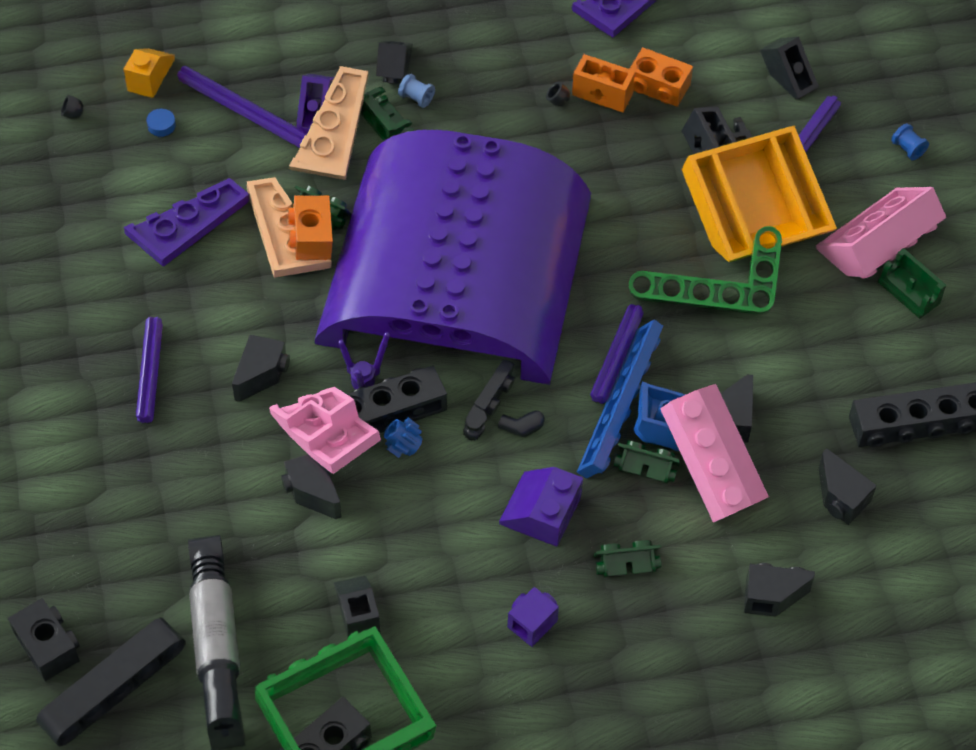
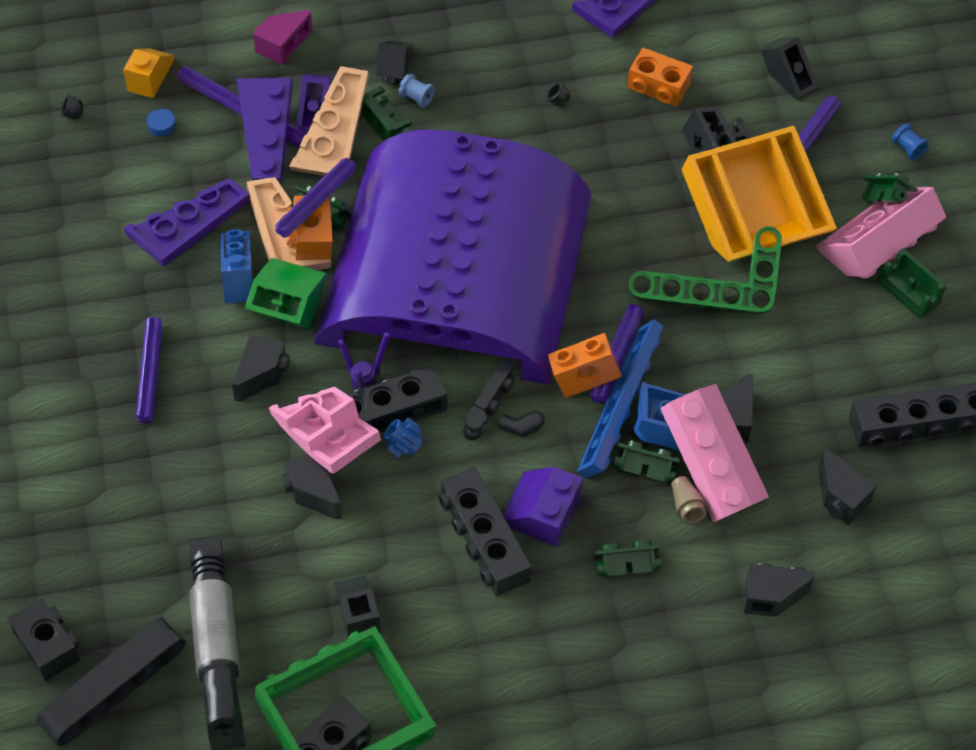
(236, 265): none -> blue slope
(266, 122): none -> dark purple wing
(282, 35): none -> magenta slope
(286, 293): none -> green slope
(314, 198): none -> dark purple axle
(469, 489): none -> black brick
(532, 615): dark purple brick -> none
(584, 365): none -> orange brick
(603, 83): orange brick -> none
(688, 501): none -> dark tan cone
(887, 188): none -> dark green hinge

